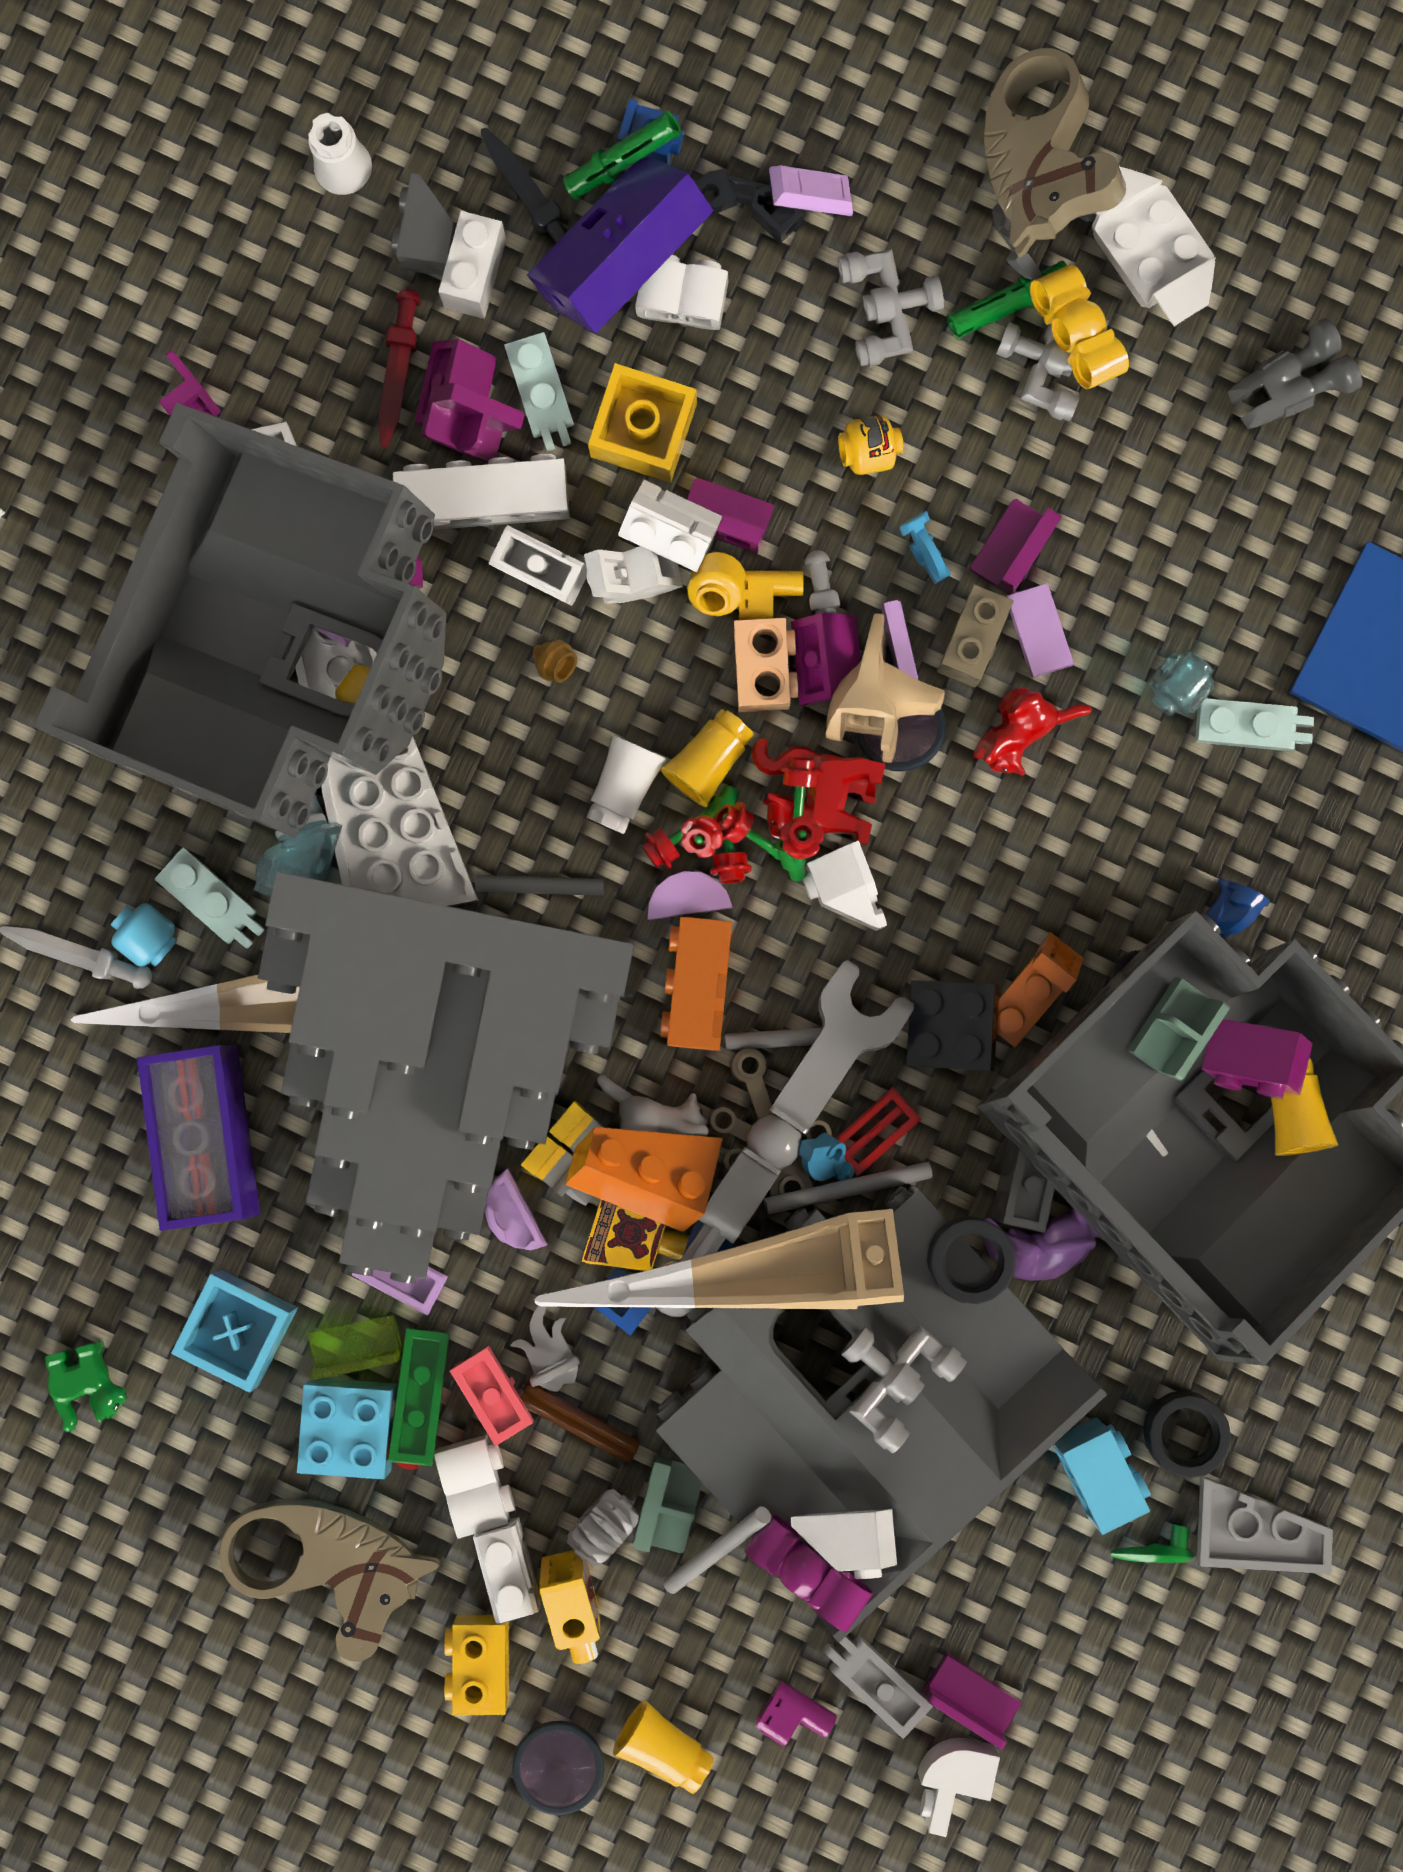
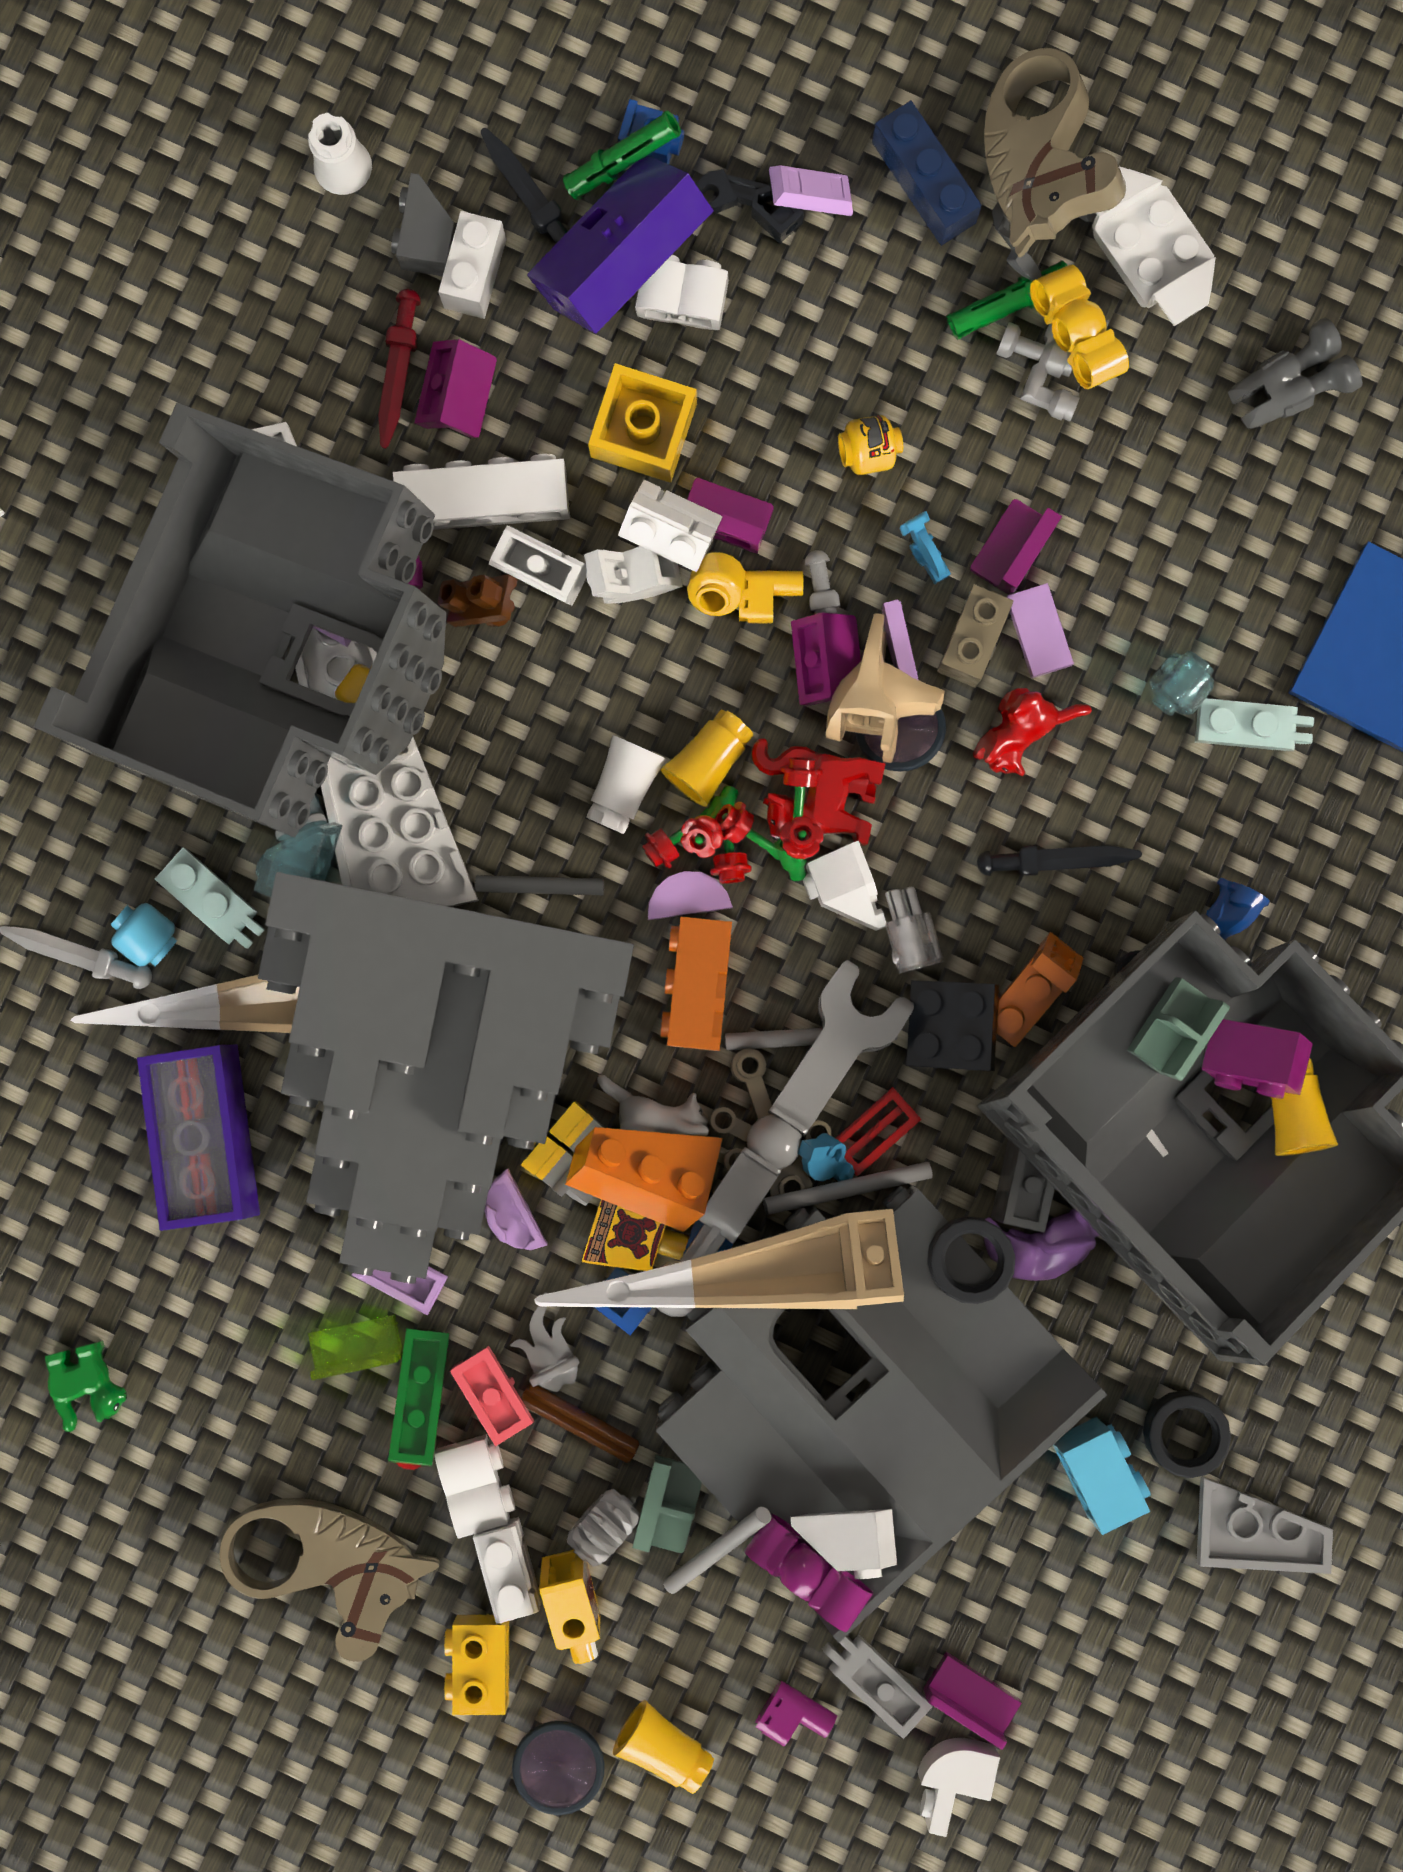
(189, 392): magenta panel -> none
(234, 1330): medium azure brick -> none
(346, 1428): medium azure brick -> none
(468, 421): magenta panel -> none
(478, 600): none -> reddish brown hips
(540, 388): light aqua hinge -> none
(555, 661): pearl gold plate -> none
(755, 665): light nougat brick -> none
(886, 303): light grey piece -> none
(897, 1379): light grey piece -> none
(911, 932): none -> clear piece
(926, 173): none -> dark blue brick
(1030, 860): none -> black sword
(1175, 1553): green bar -> none

